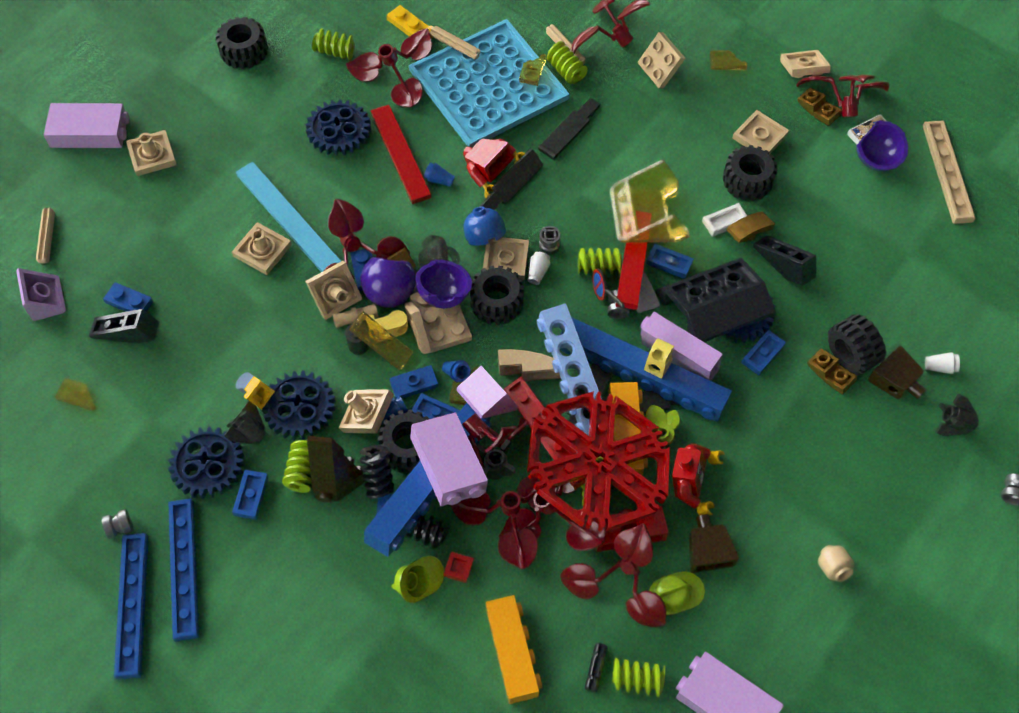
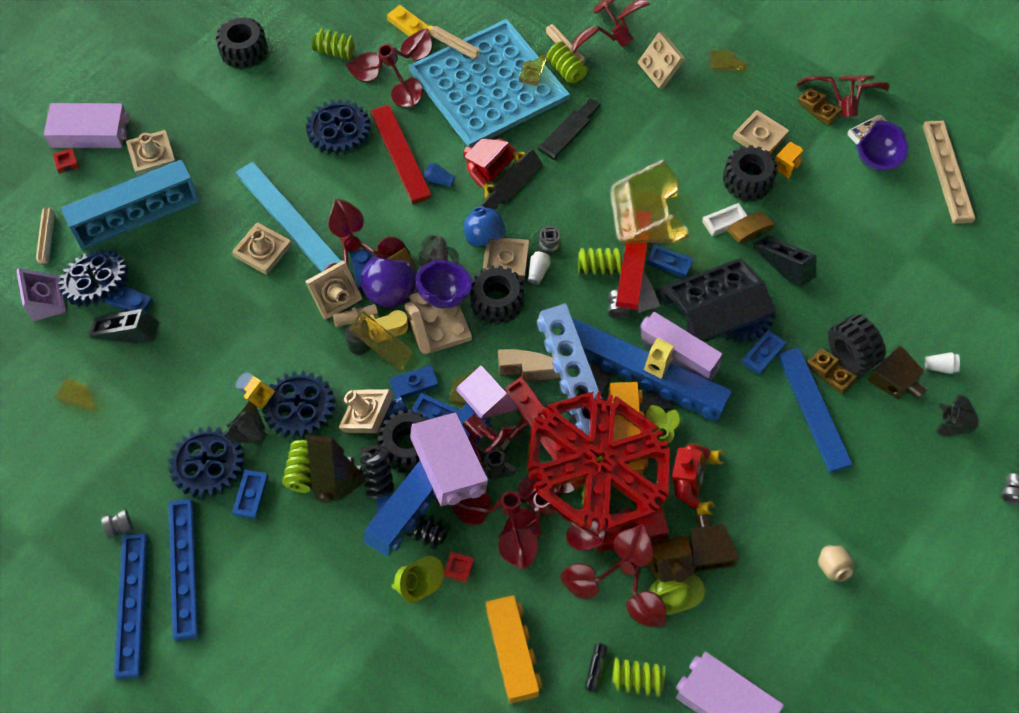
(65, 161): none -> red plate
(79, 286): none -> dark blue gear
(130, 204): none -> dark azure brick
(457, 370): blue cone -> none
(600, 289): piece -> none
(672, 559): none -> dark brown torso
(789, 159): none -> light orange brick
(805, 63): tan plate -> none
(814, 410): none -> blue tile

